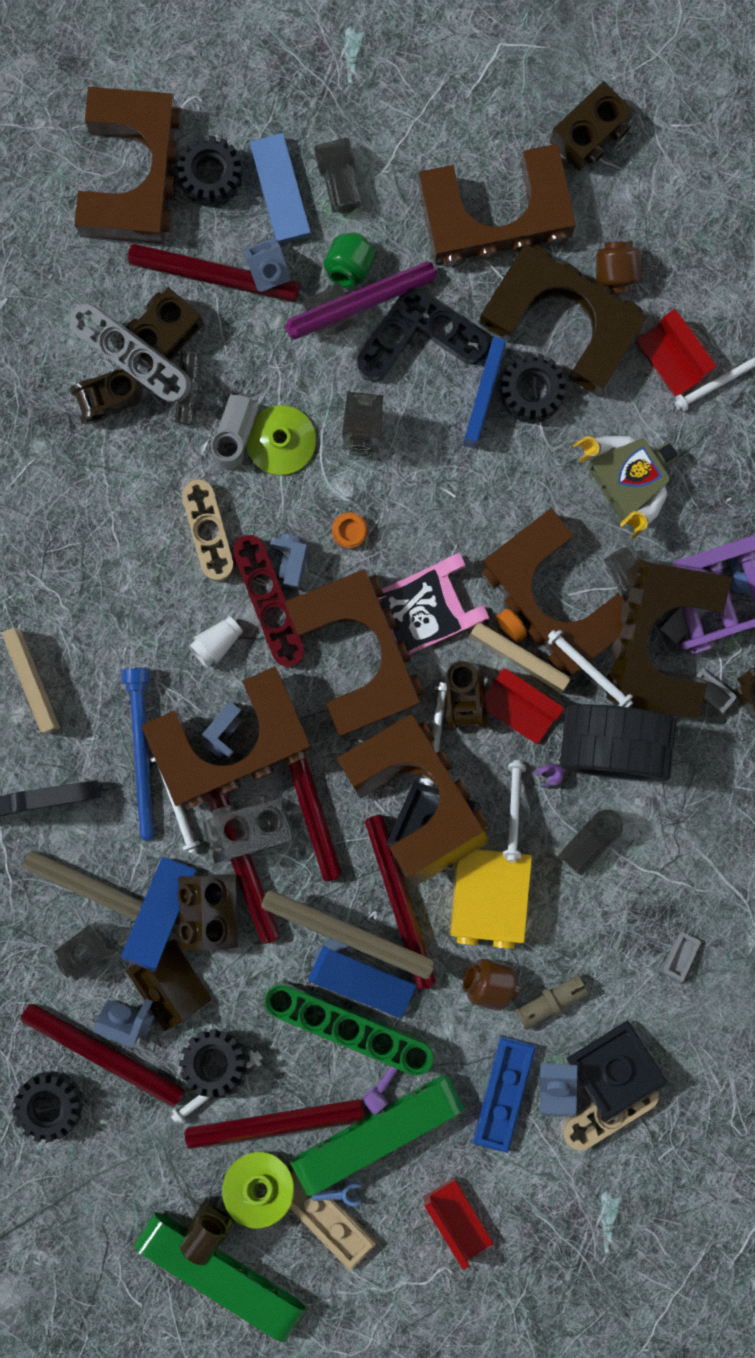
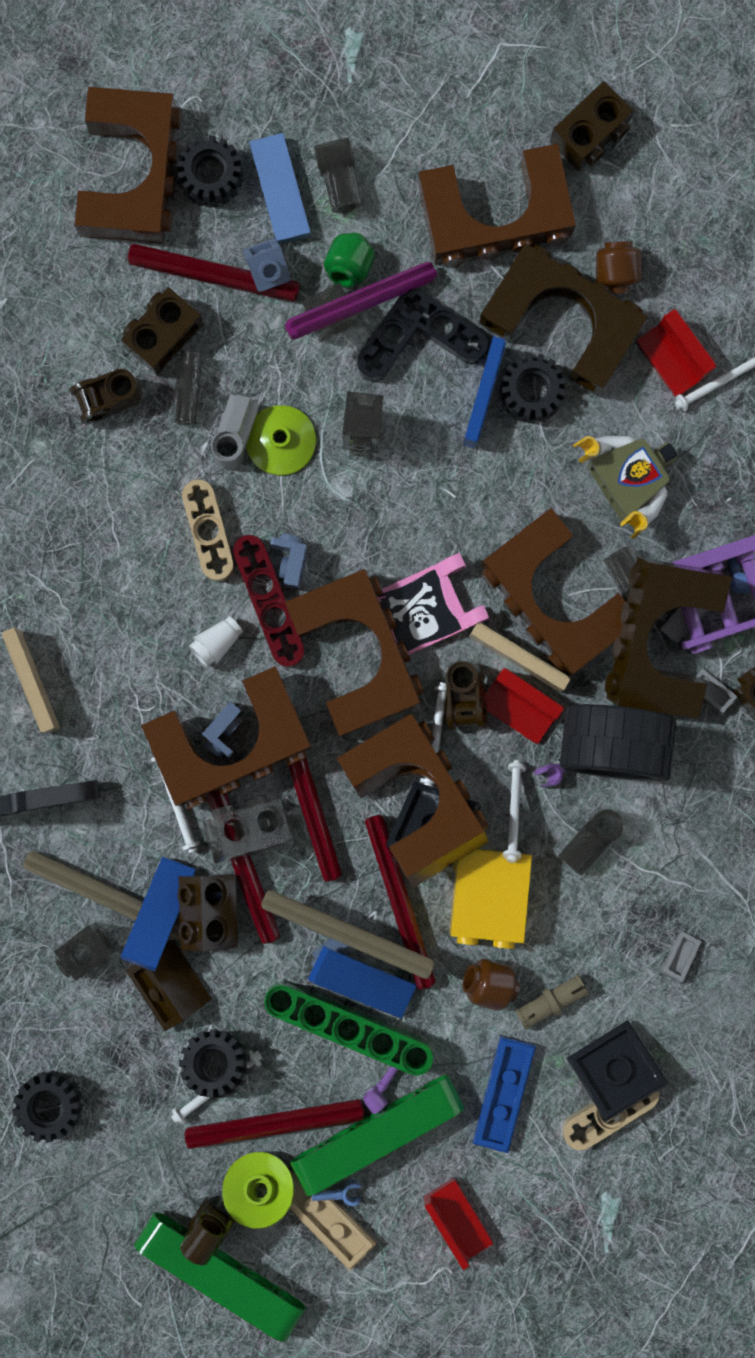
(102, 1055): dark red axle -> none
(124, 1023): sand blue bracket -> none
(131, 351): light grey beam -> none
(136, 682): blue piece -> none
(349, 530): orange tile -> none
(511, 625): orange tile -> none
(555, 637): white axle -> none
(558, 1090): sand blue bracket -> none

